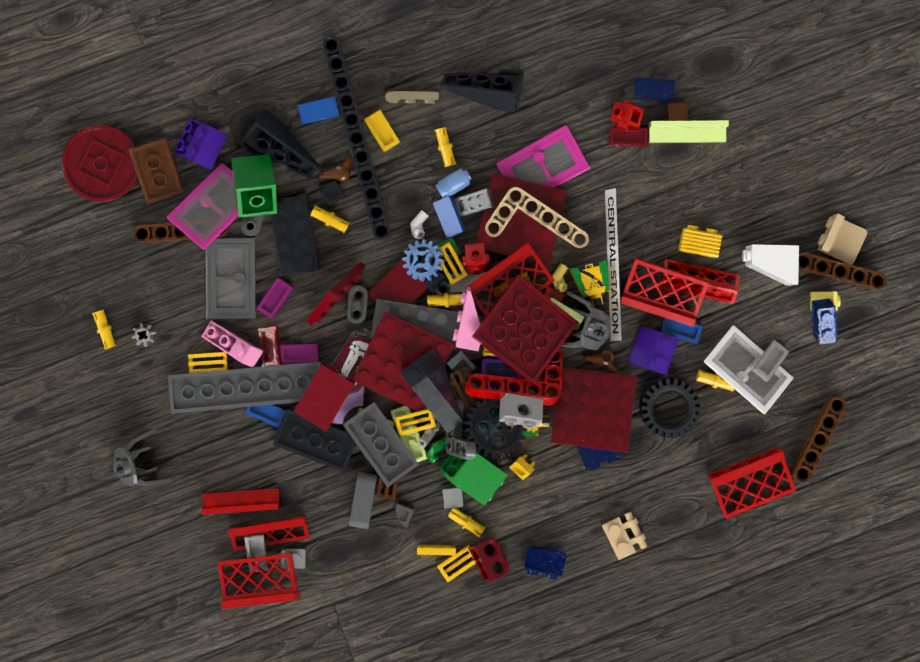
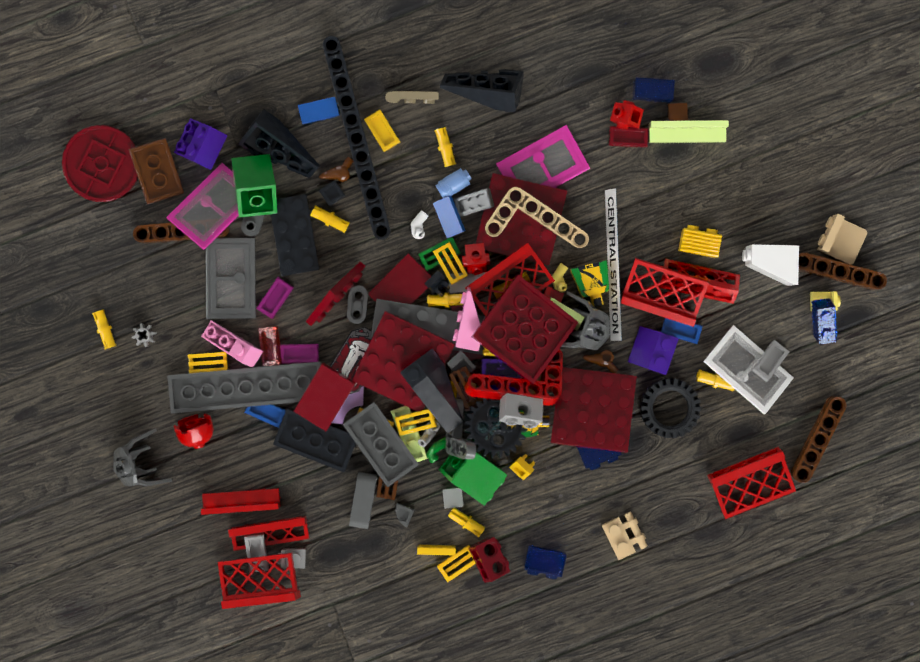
(194, 430): none -> red cylinder
(417, 264): medium blue gear -> none

